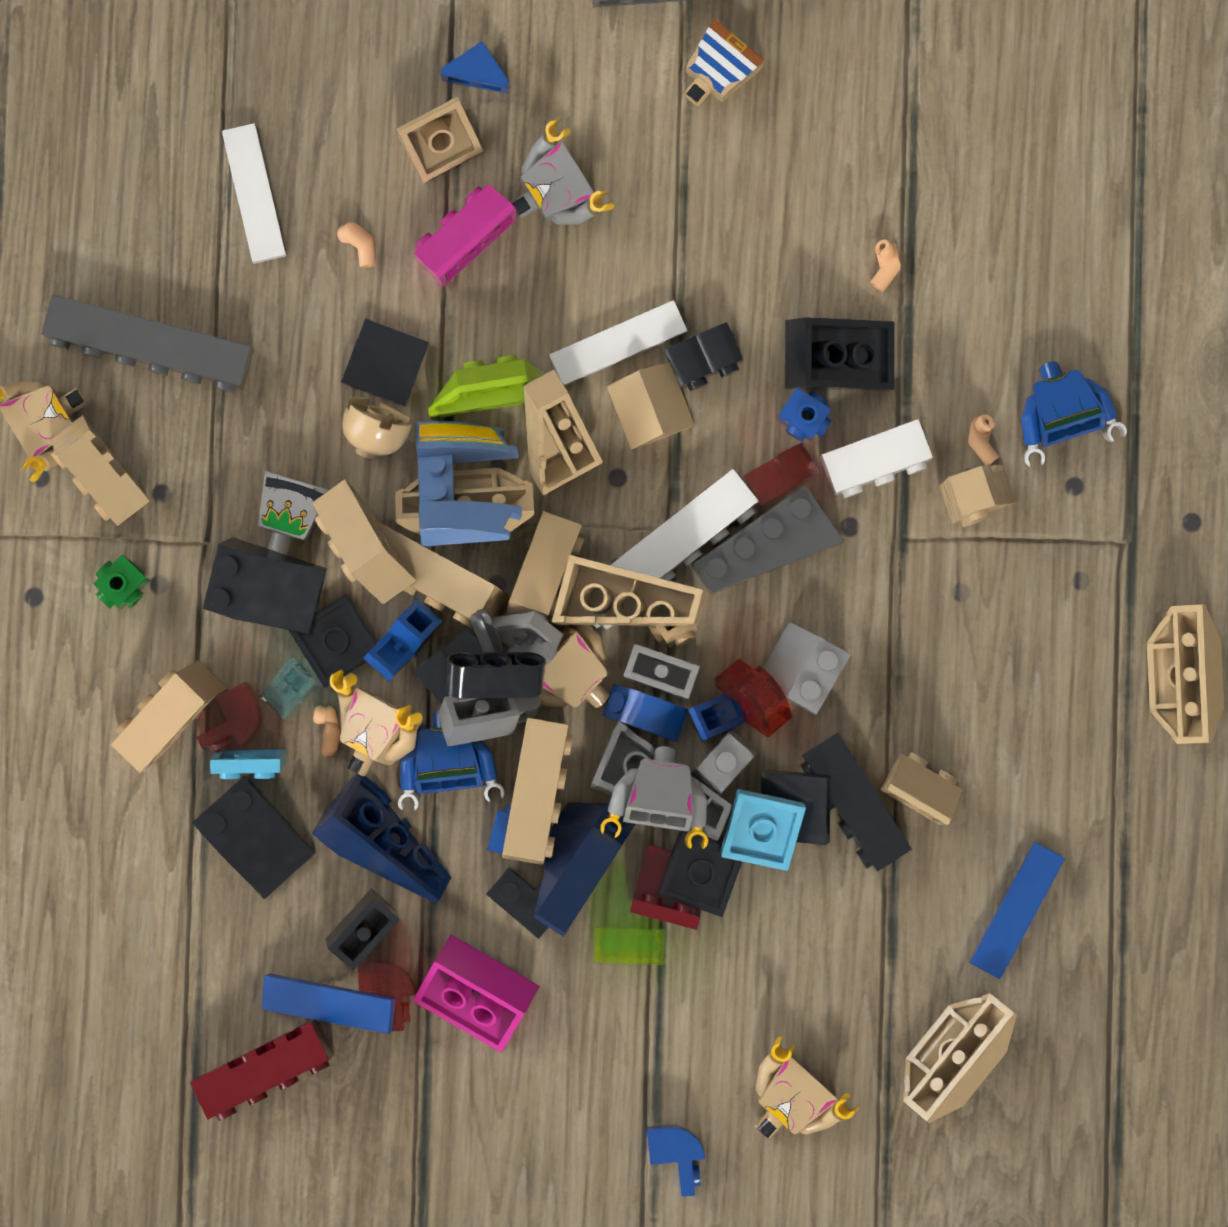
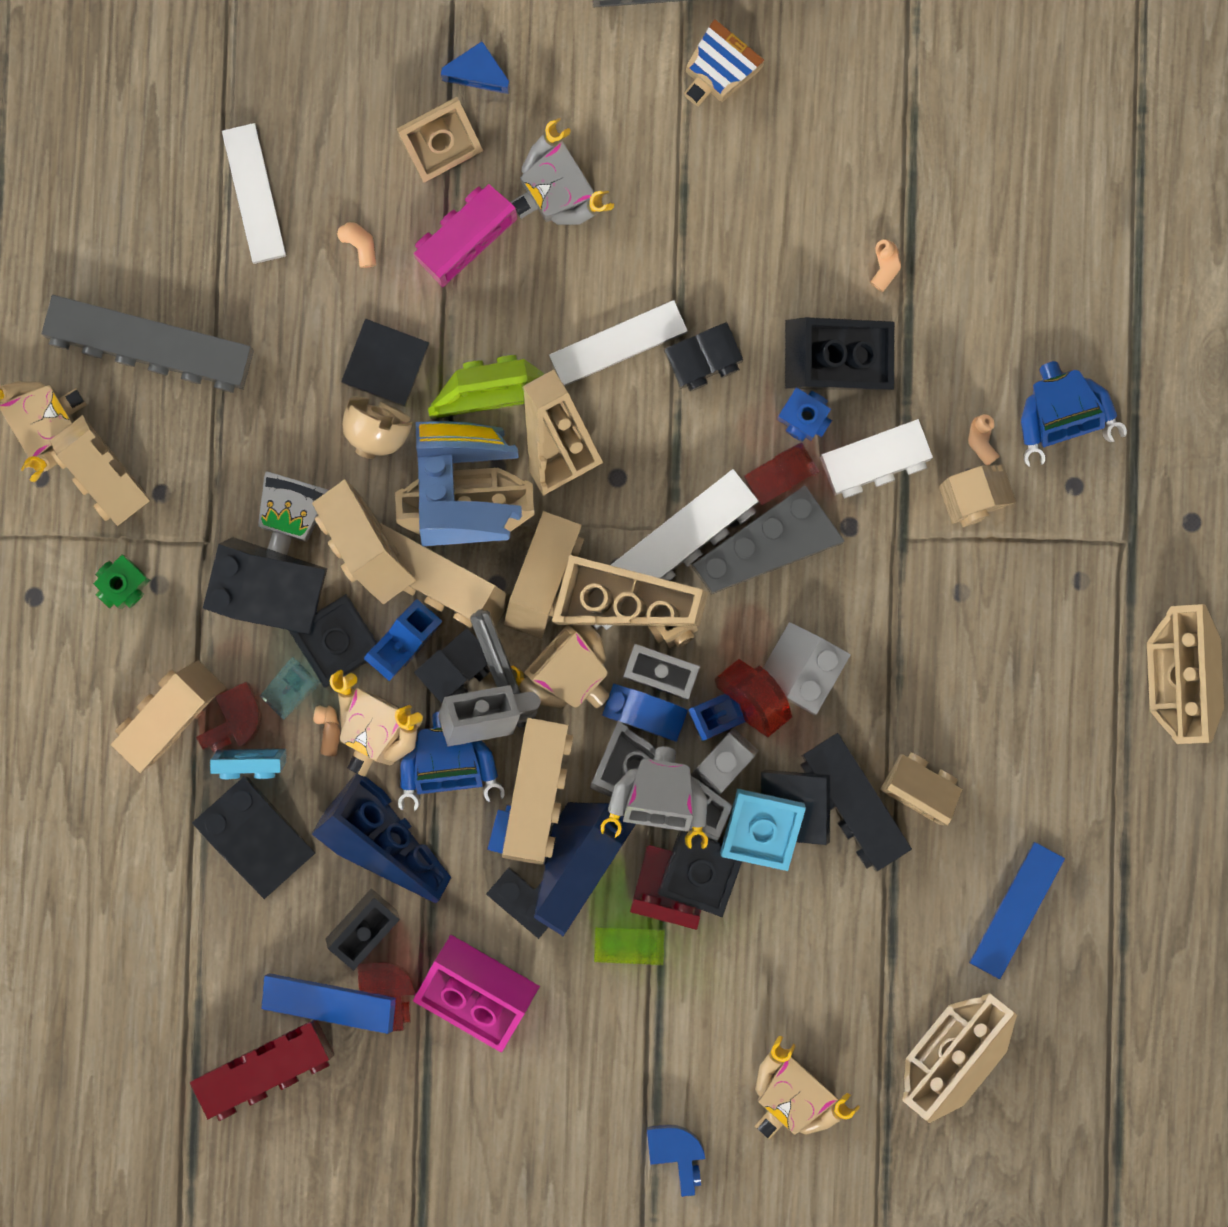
(494, 675): black beam -> none
(528, 634): light grey bracket -> none
(650, 405): tan slope -> none

